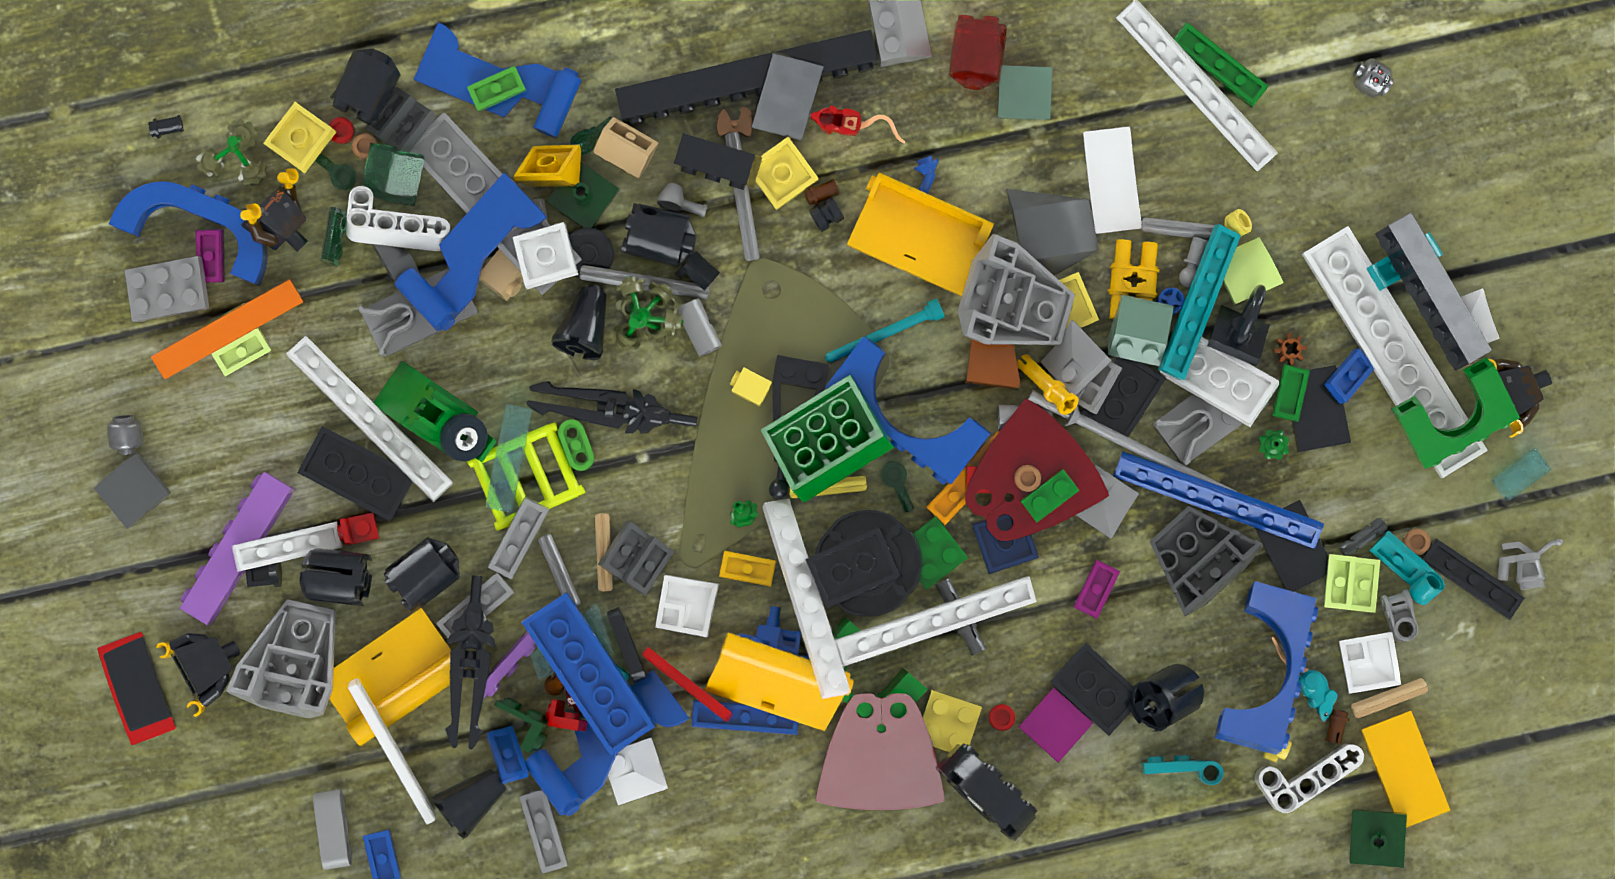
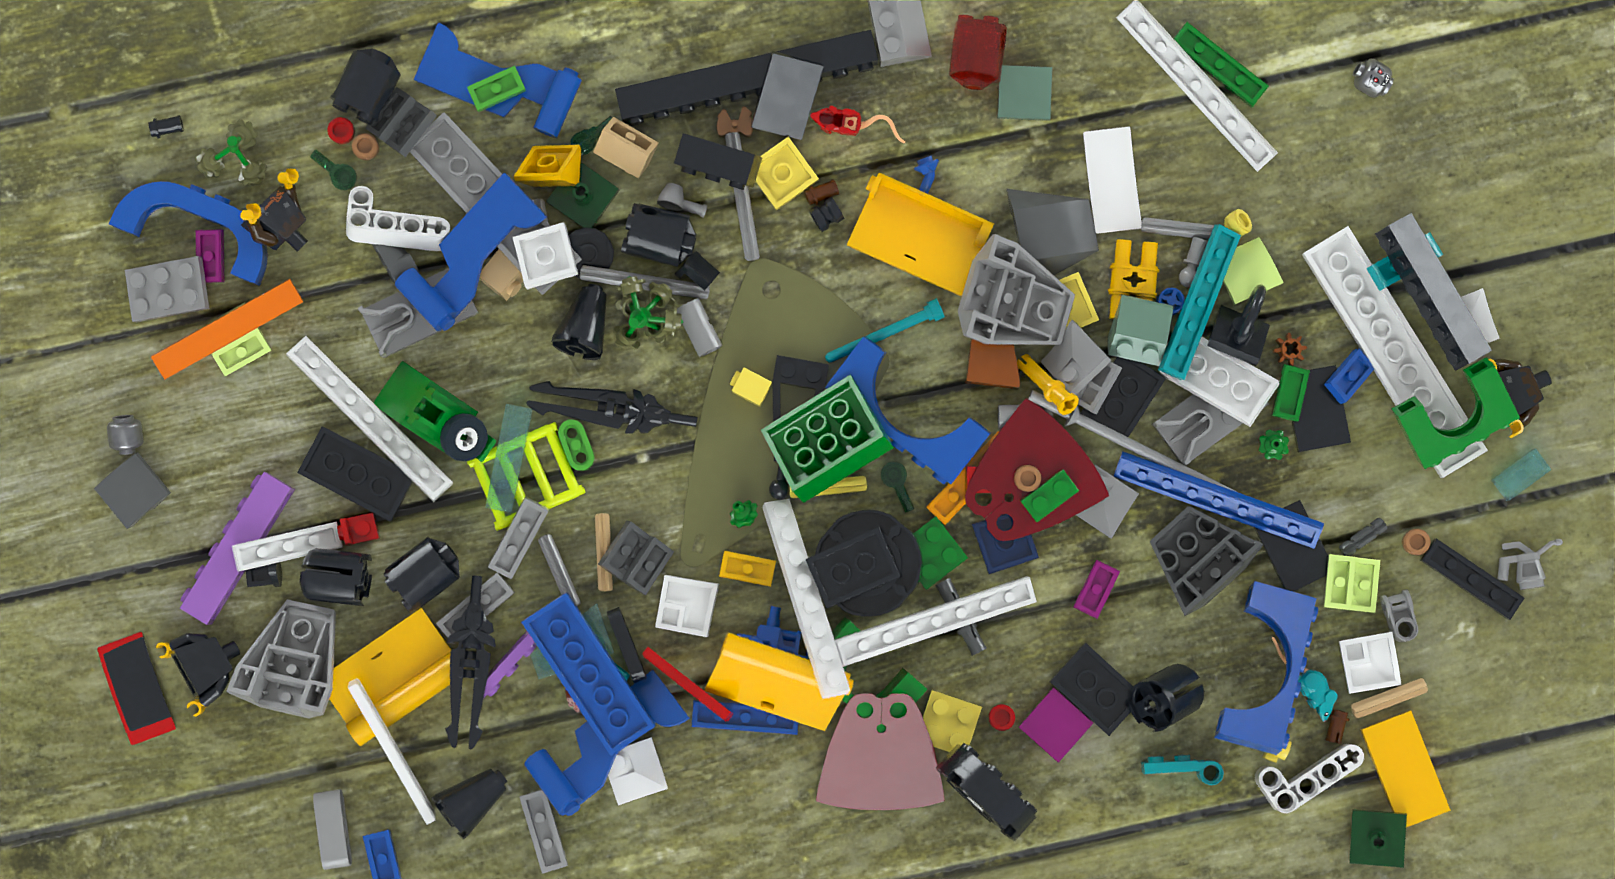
(299, 137): light yellow plate -> none
(332, 241): clear green slope -> none
(393, 174): clear green slope -> none
(507, 754): blue plate -> none
(536, 735): dark green bracket -> none
(553, 685): reddish brown pin -> none
(567, 721): red bracket -> none
(1423, 580): teal plate -> none

